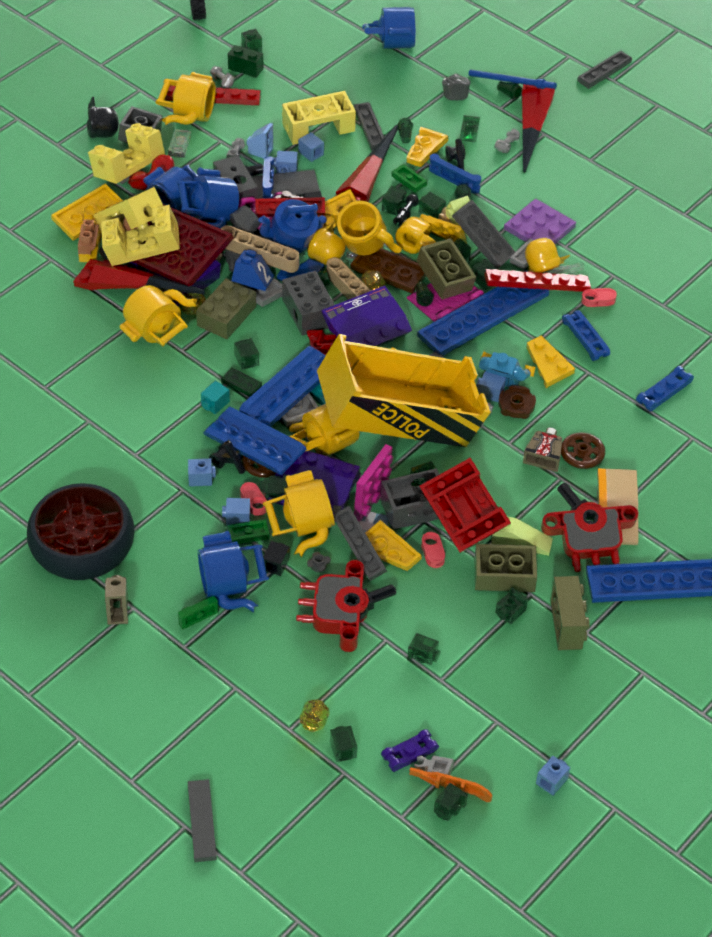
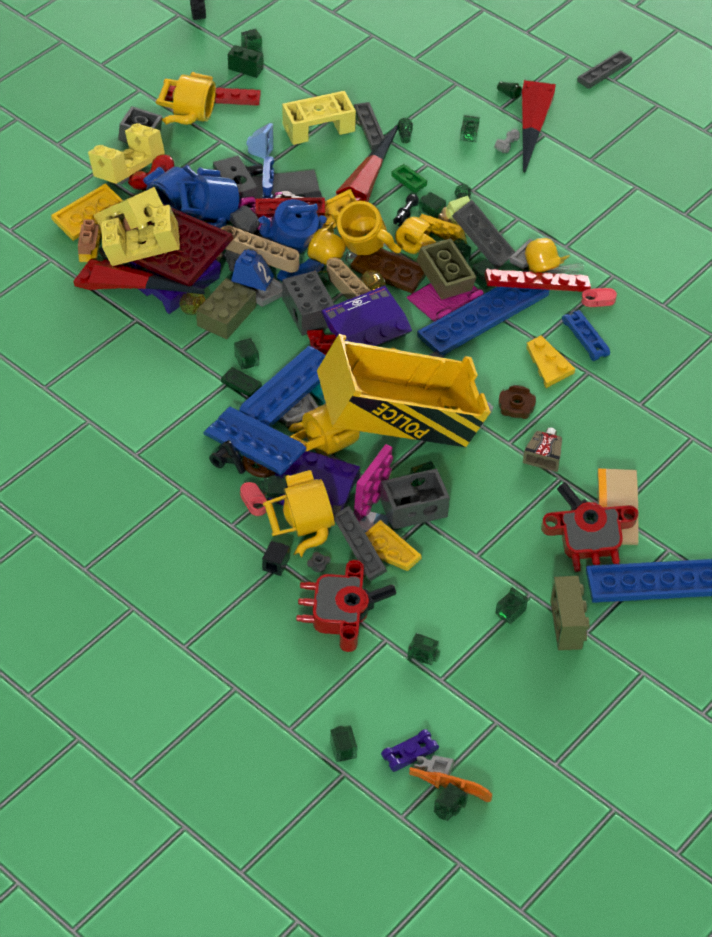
(81, 526): wheel -> none
(101, 121): black piece -> none
(116, 591): dark tan torso -> none
(154, 315): yellow piece -> none
(179, 143): clear plate -> none
(200, 472): medium blue brick -> none
(200, 611): green plate -> none
(202, 820): dark grey tile -> none
(215, 397): teal brick -> none
(226, 570): blue piece -> none
(227, 80): light grey bar -> none
(236, 510): medium blue brick -> none
(237, 144): light grey bar -> none
(249, 531): green plate -> none
(286, 161): medium blue brick -> none
(311, 147): medium blue brick -> none
(314, 715): clear yellow head -> none
(393, 200): clear green brick -> none
(394, 27): blue piece -> none
(423, 294): clear green cone -> none
(425, 144): yellow wing -> none
(434, 553): coral piece -> none
(453, 173): blue plate -> none
(456, 87): dark grey hair -> none
(456, 153): black piece -> none
(464, 505): red slope -> none
(491, 385): medium blue brick -> none
(505, 366): dark azure torso -> none
(505, 567): olive brick -> none
(522, 534): yellowish green slope -> none
(539, 83): blue bar -> none
(539, 221): medium lavender plate -> none
(553, 775): medium blue brick -> none
(585, 454): reddish brown plate -> none
(665, 389): blue plate -> none

